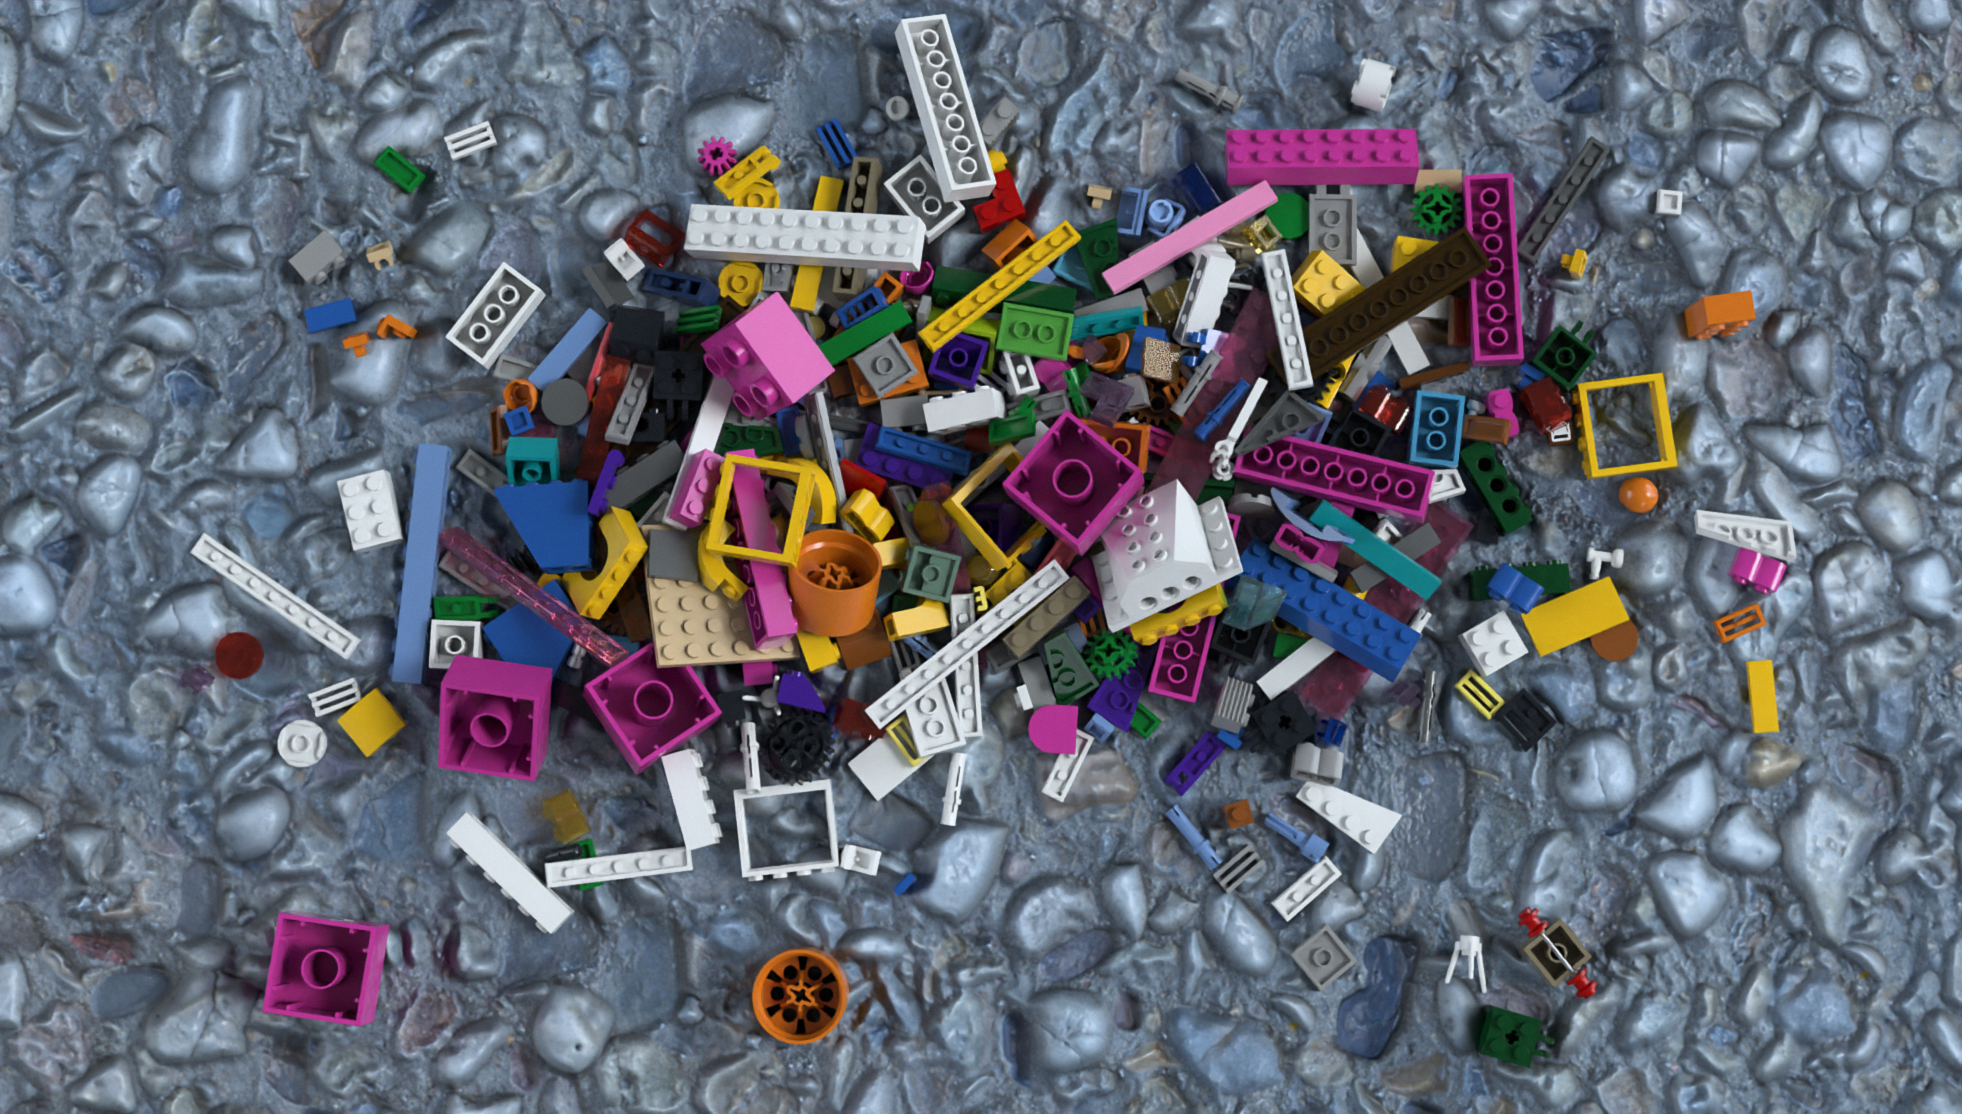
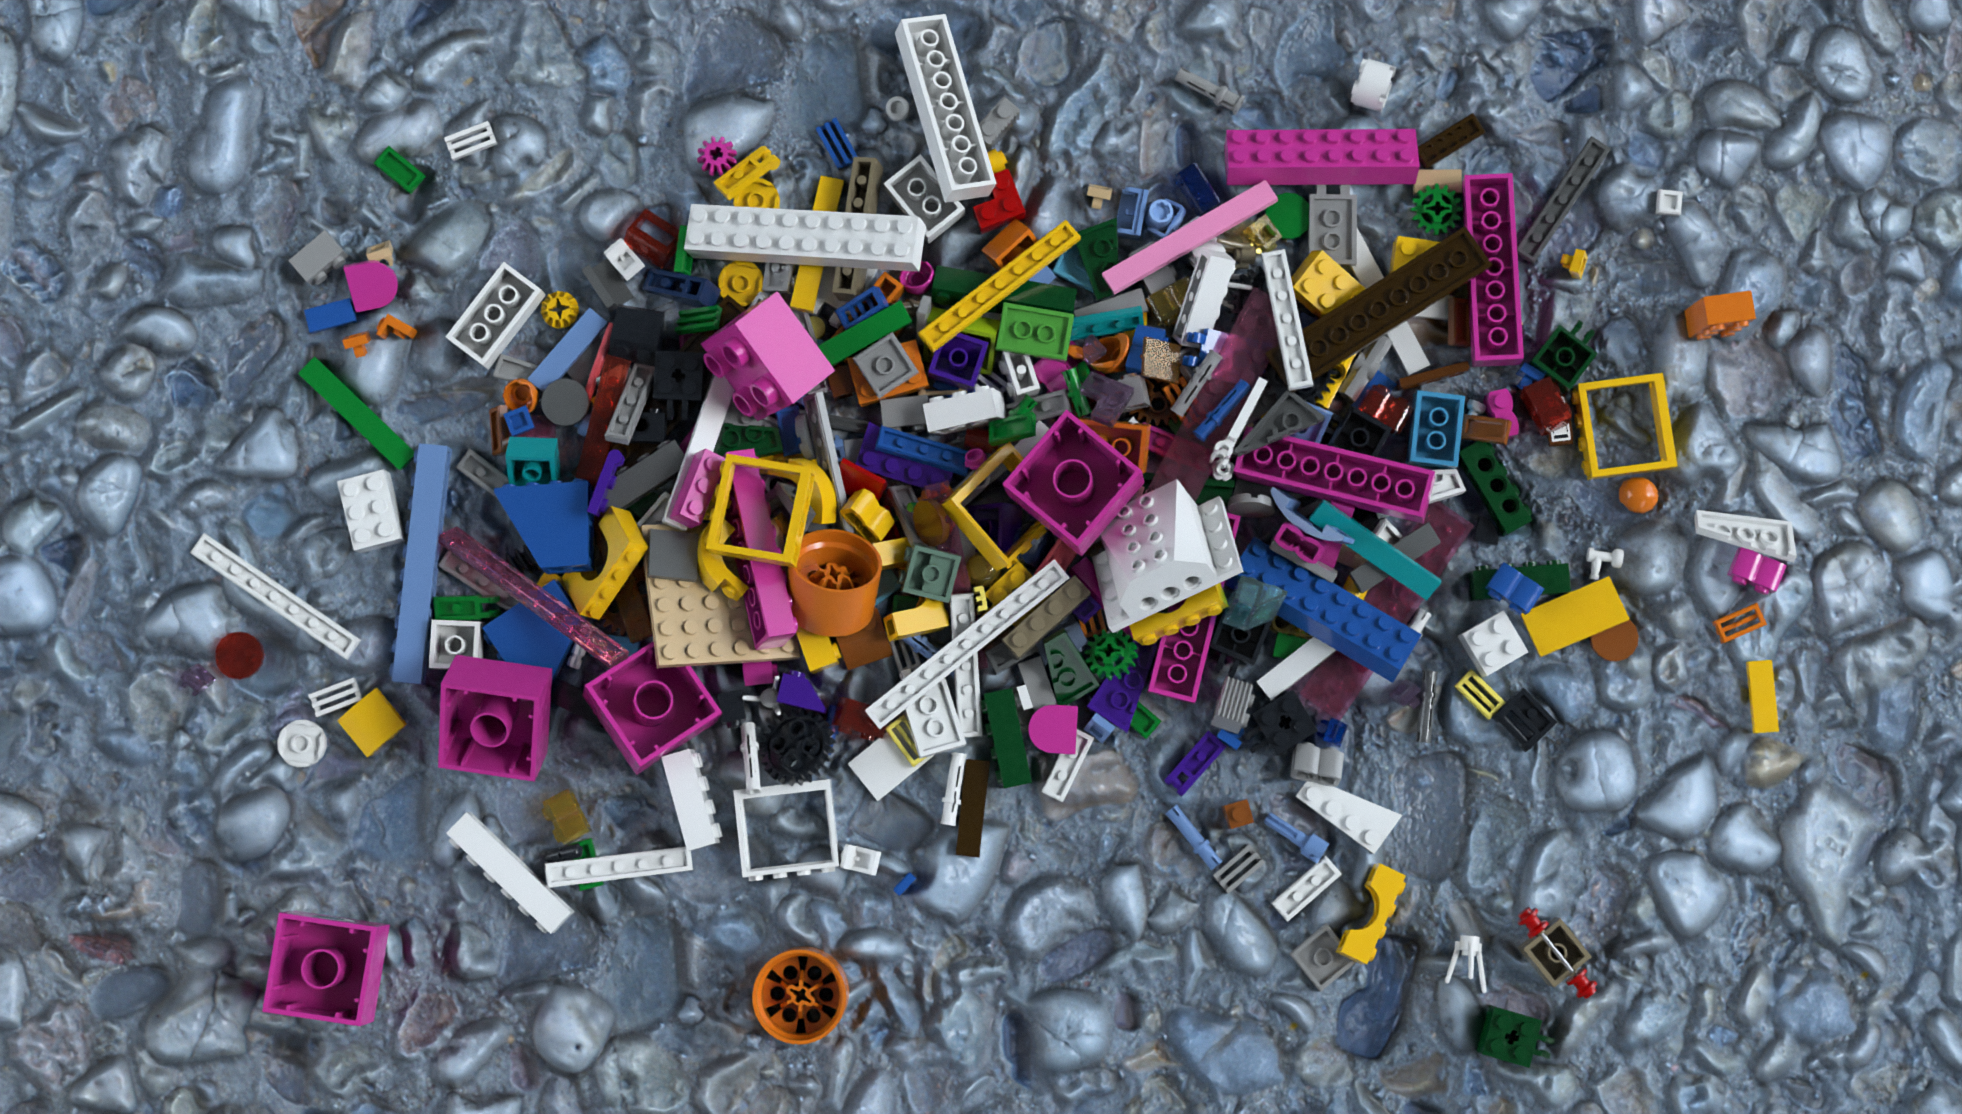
(357, 413): none -> green tile
(371, 284): none -> dark pink tile
(568, 316): none -> yellow gear
(683, 260): none -> green tile
(972, 808): none -> dark brown tile
(975, 458): none -> dark pink plate
(1007, 738): none -> dark green brick
(1384, 887): none -> yellow arch
(1450, 141): none -> dark brown plate

